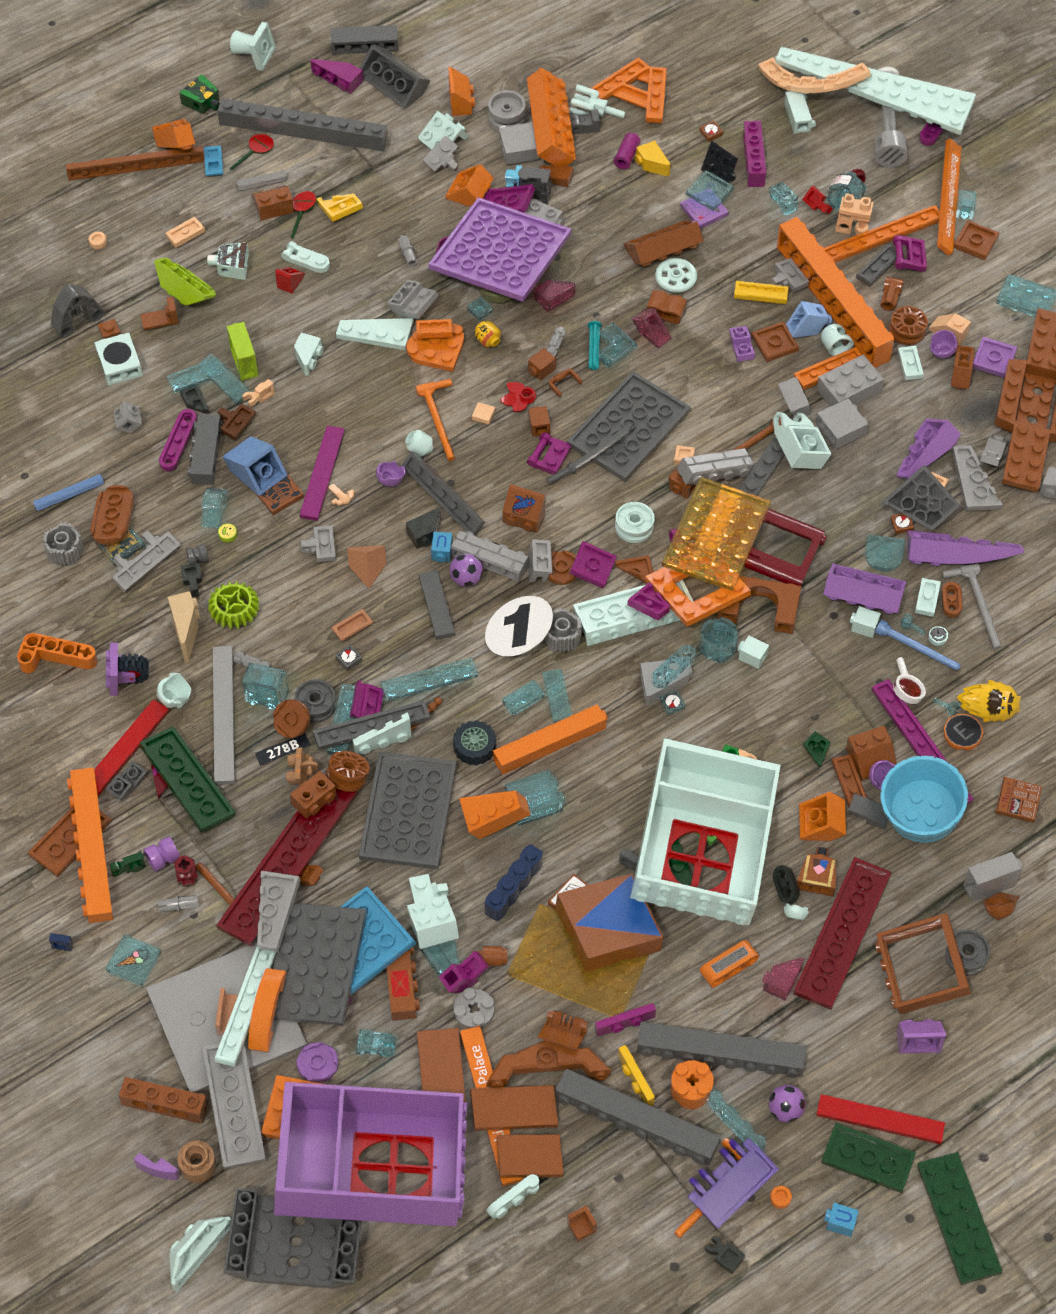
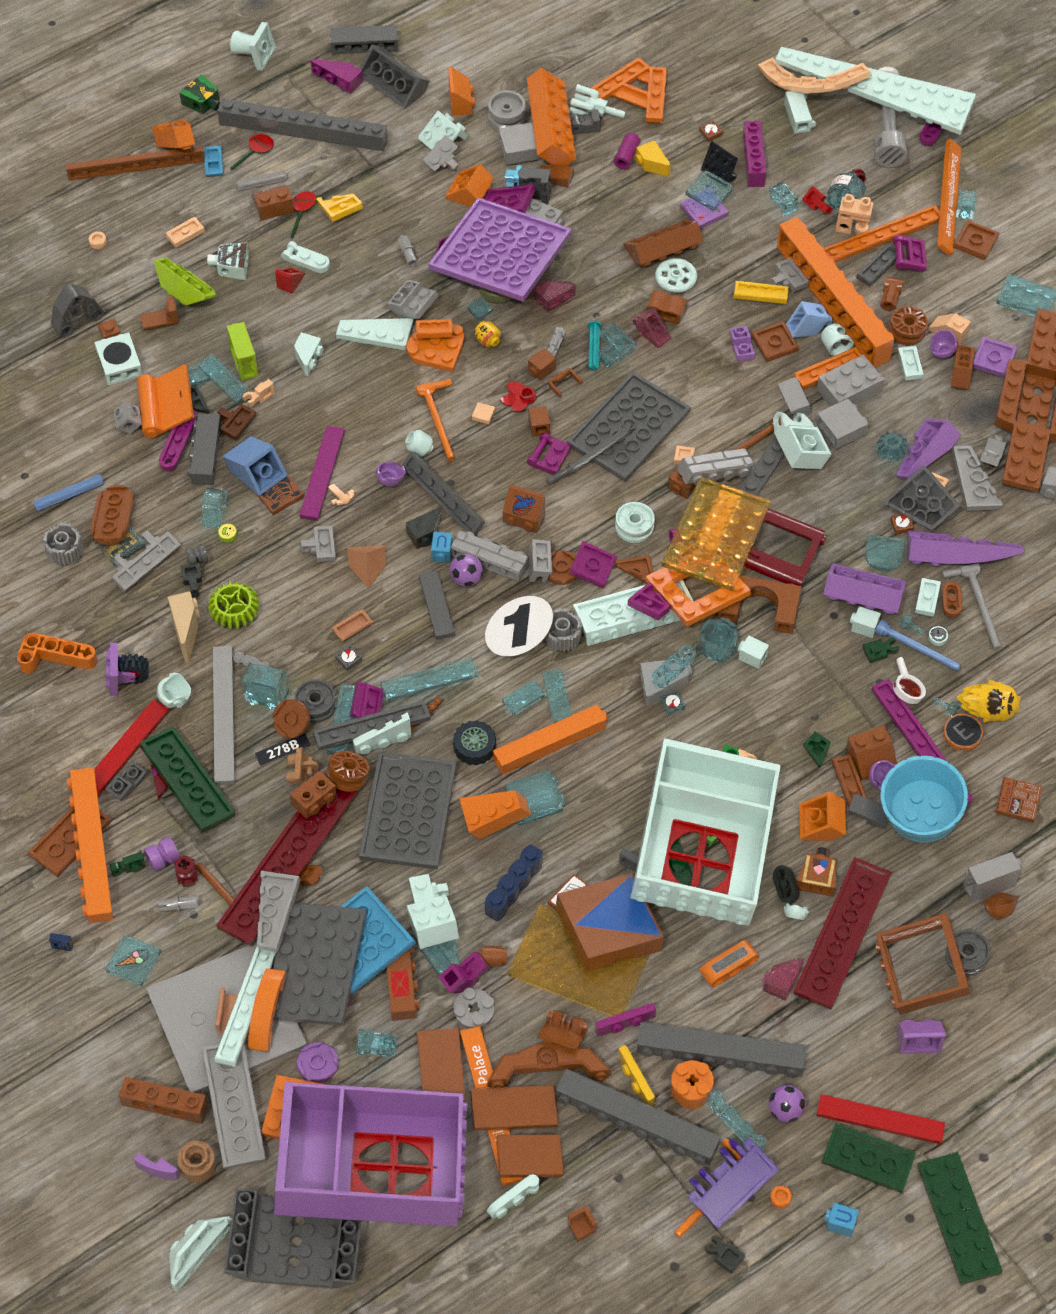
(164, 401): none -> orange door
(878, 650): none -> dark green plate
(892, 446): none -> clear light blue gear

